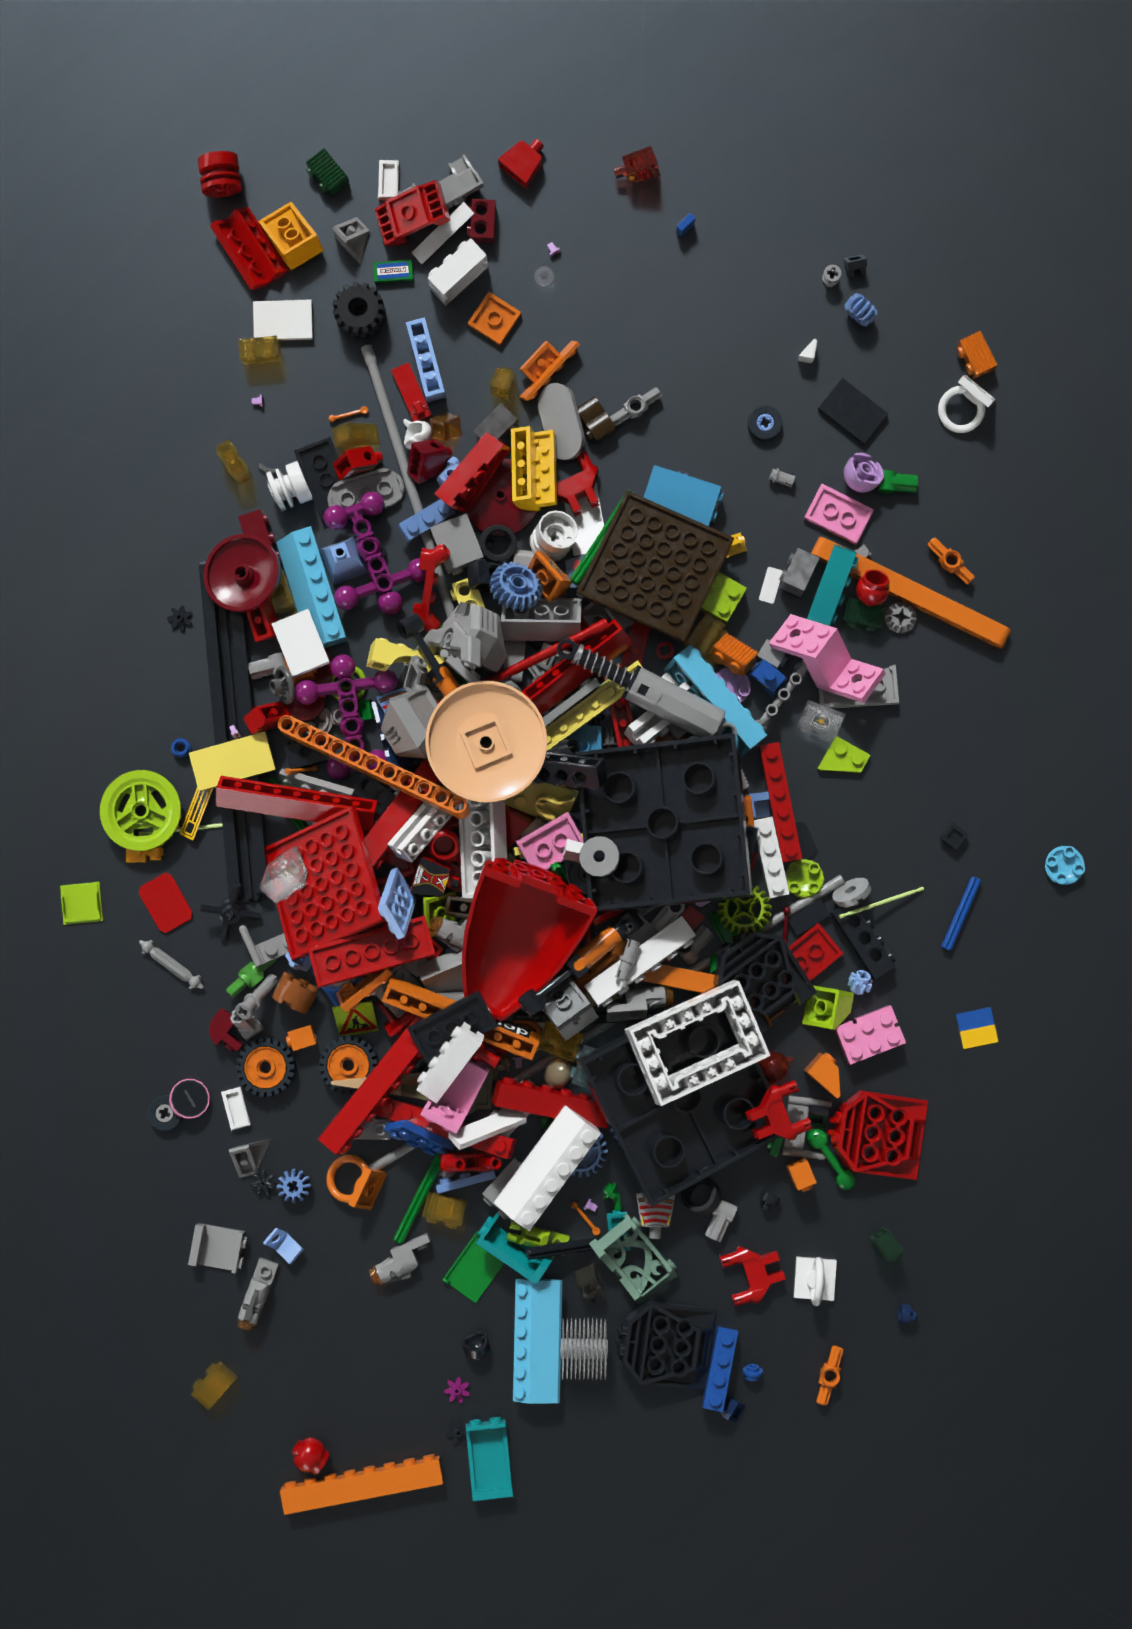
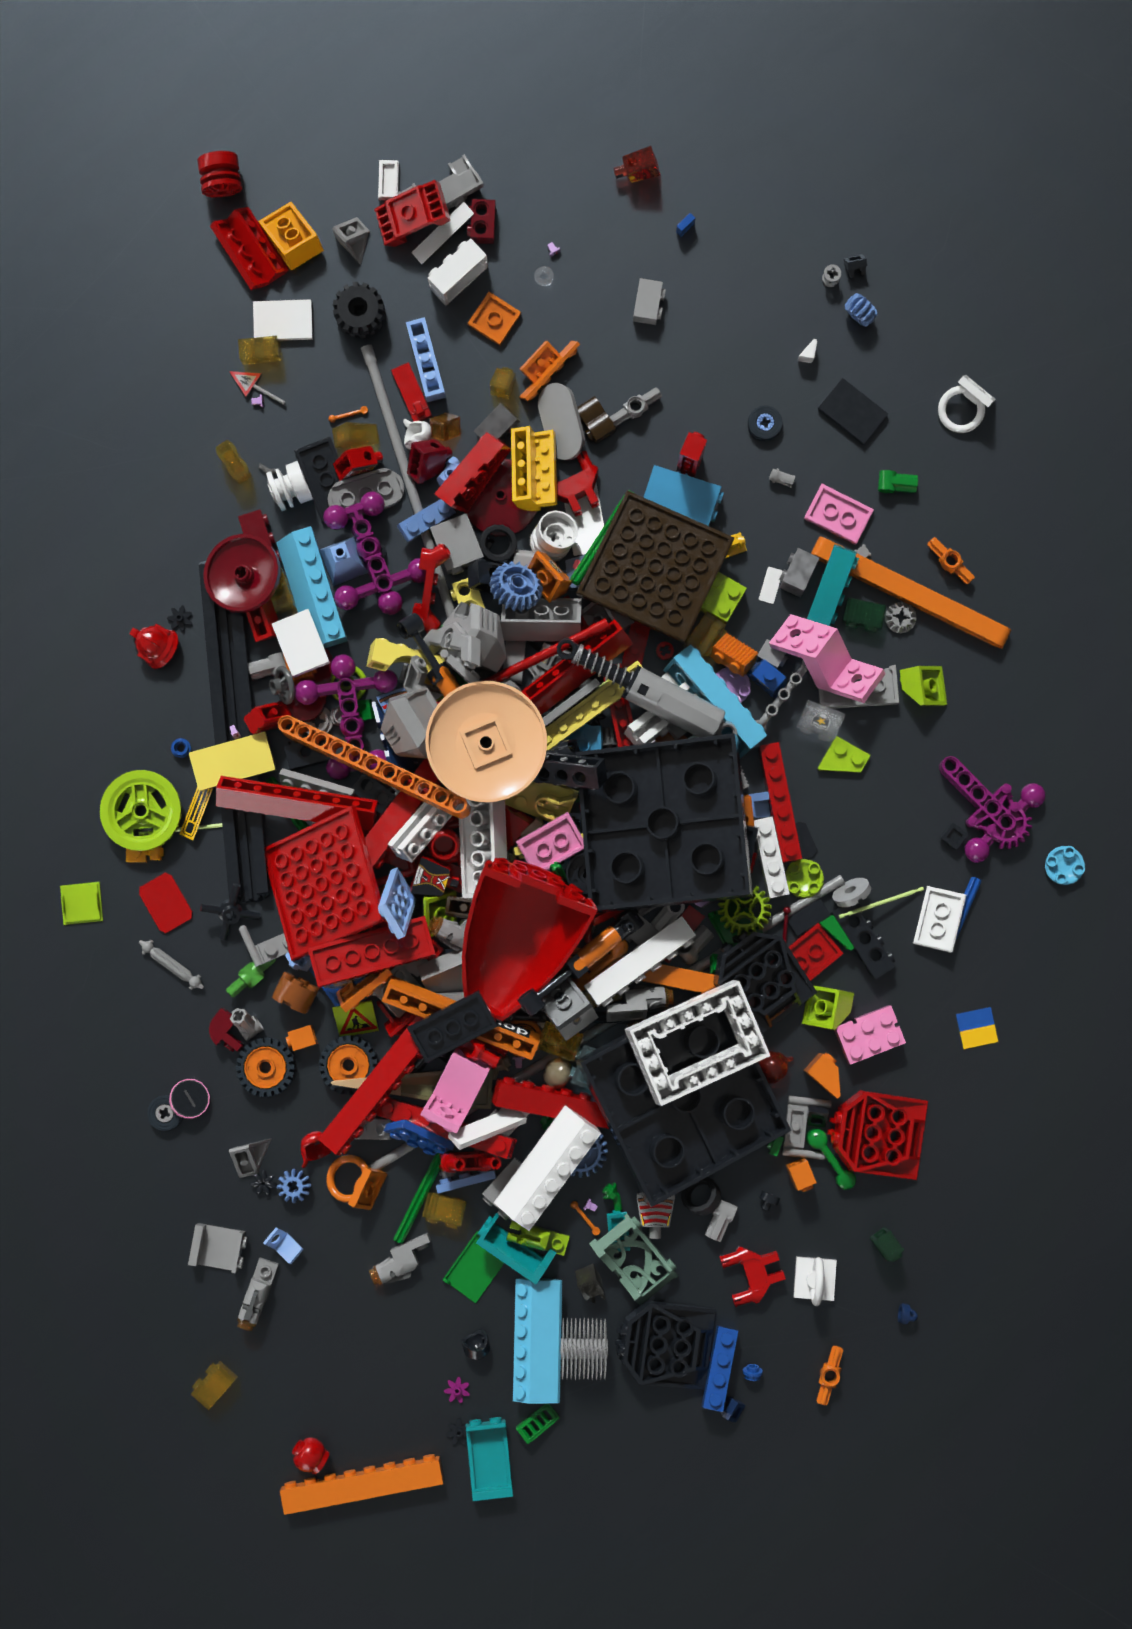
(155, 644): none -> red helmet
(236, 1108): white tile -> none
(247, 381): none -> piece
(253, 1000): light grey pin -> none
(284, 876): clear slope -> none
(311, 1151): none -> red hair
(314, 768): orange hinge -> none
(327, 172): dark green brick -> none
(393, 271): tile -> none
(449, 1063): white brick -> none
(522, 161): red torso -> none
(526, 1422): none -> green slope
(559, 1248): black axle -> none
(572, 850): white slope -> none
(588, 852): light grey tile -> none
(627, 959): light grey pin -> none
(648, 301): none -> light grey brick
(691, 454): none -> red brick
(775, 1114): red connector -> none
(833, 928): none -> green slope
(860, 982): light blue gear -> none
(862, 473): lavender cylinder -> none
(873, 587): red piece -> none
(924, 685): none -> lime slope
(940, 919): none -> white tile
(976, 355): orange brick -> none
(978, 848): none -> magenta piece

